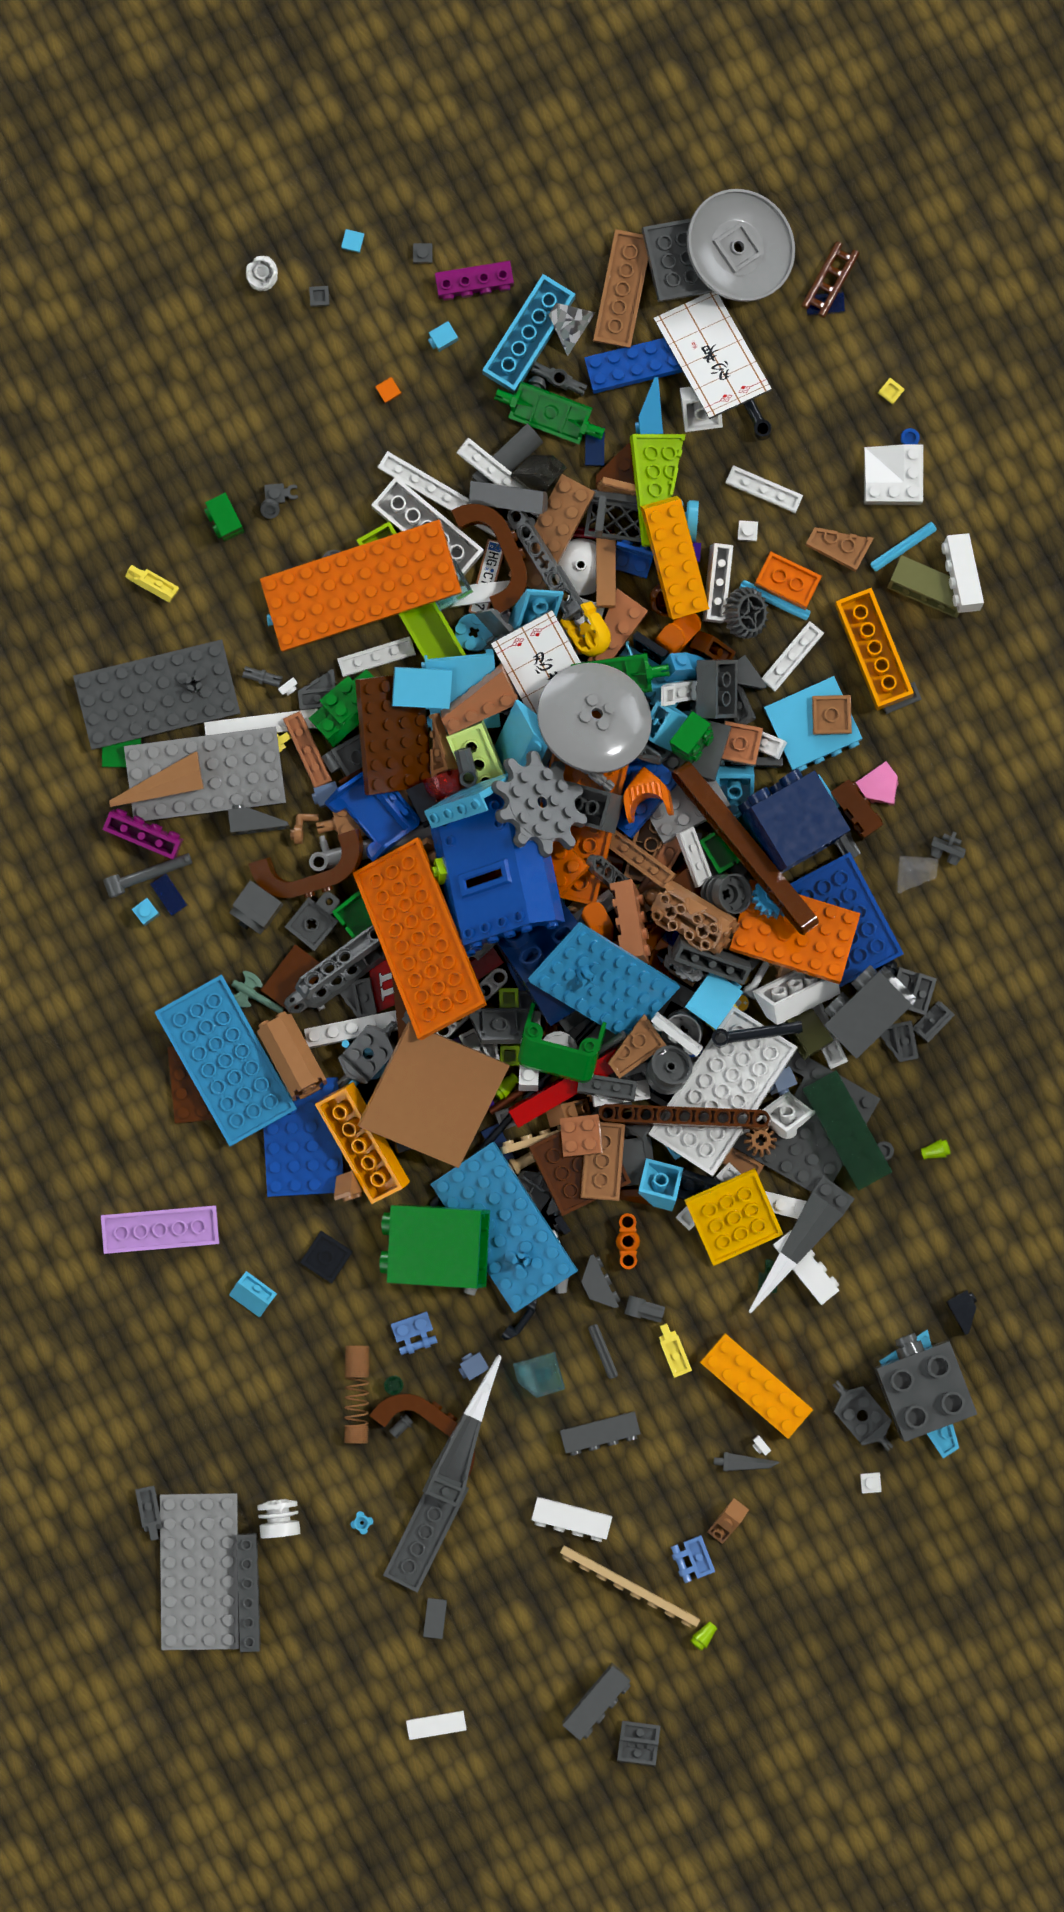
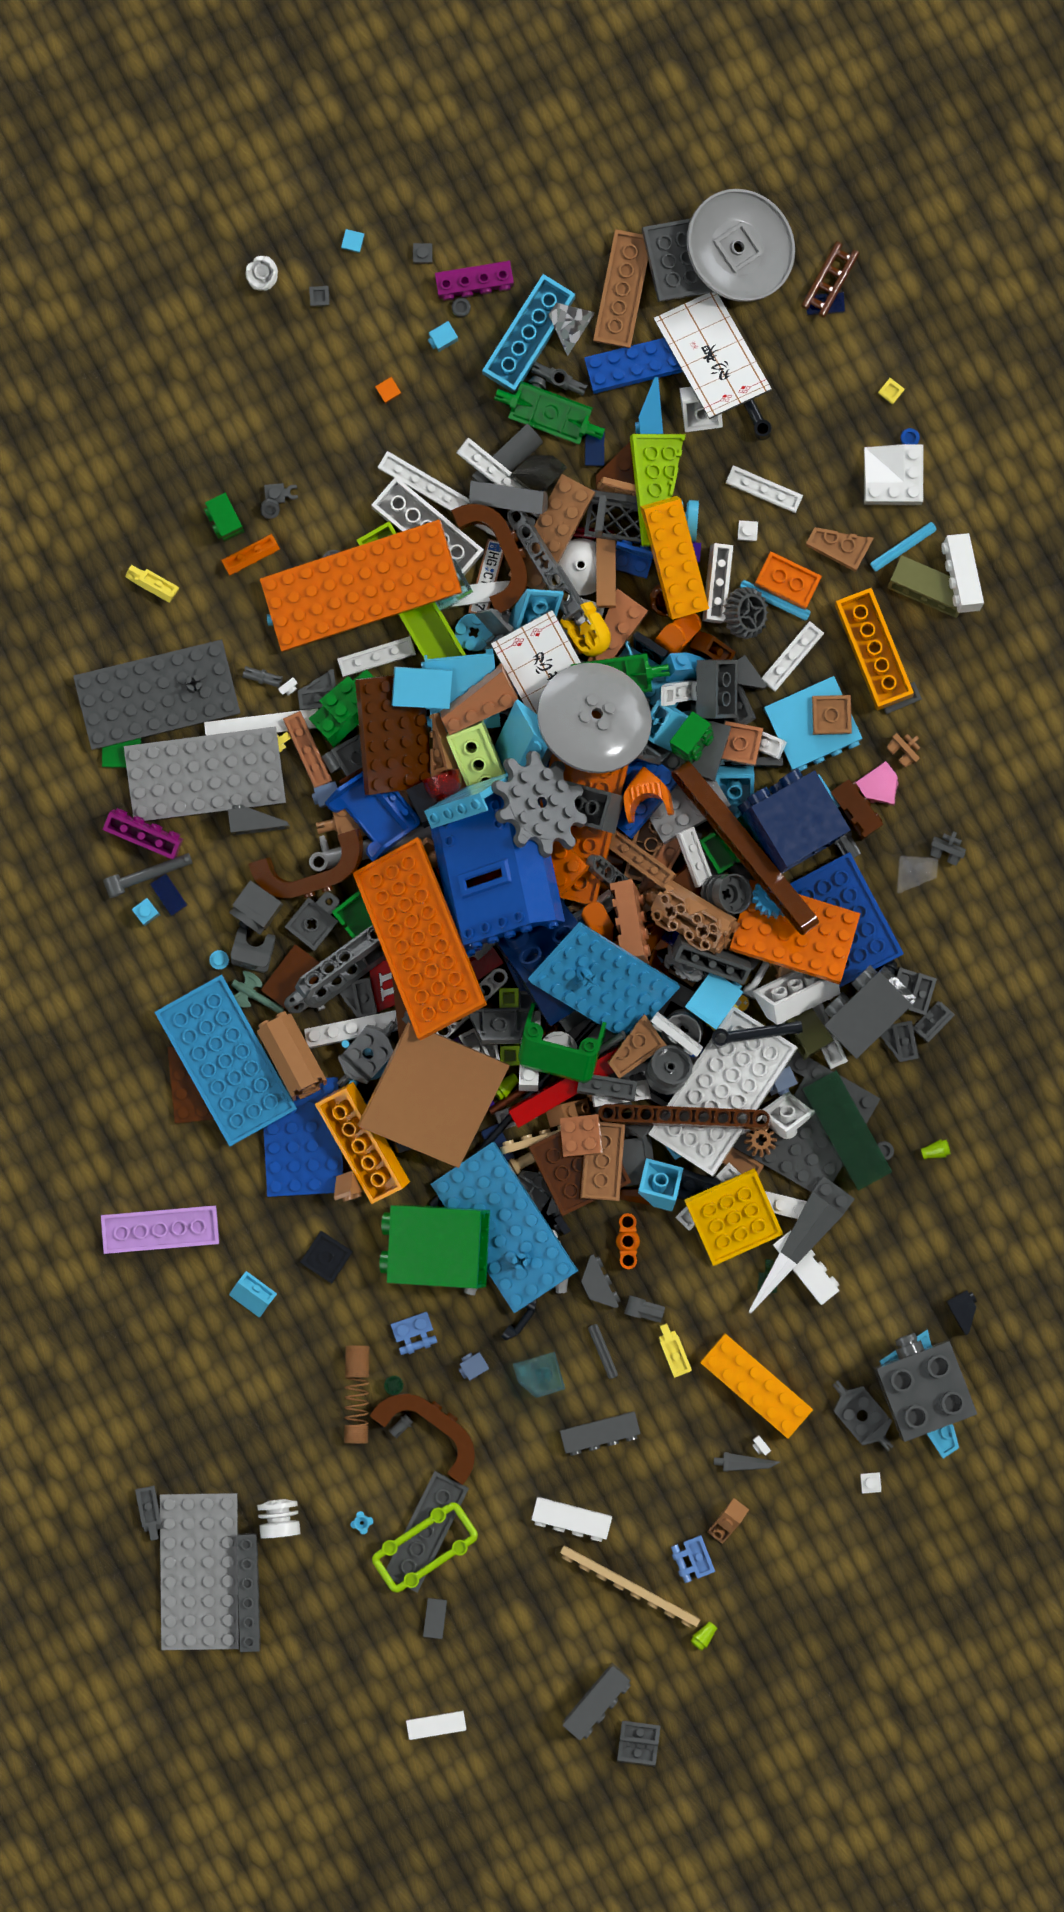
(175, 779): medium nougat wedge -> none
(219, 959): none -> medium azure plate
(250, 554): none -> orange plate
(252, 957): none -> dark grey piece
(297, 833): medium nougat plate -> none
(391, 1546): none -> lime bar
(439, 870): lime plate -> none
(452, 1467): dark grey plate -> none
(461, 307): none -> dark grey tile
(466, 765): dark grey piece -> none
(601, 780): light grey axle -> none
(898, 743): none -> medium nougat hips

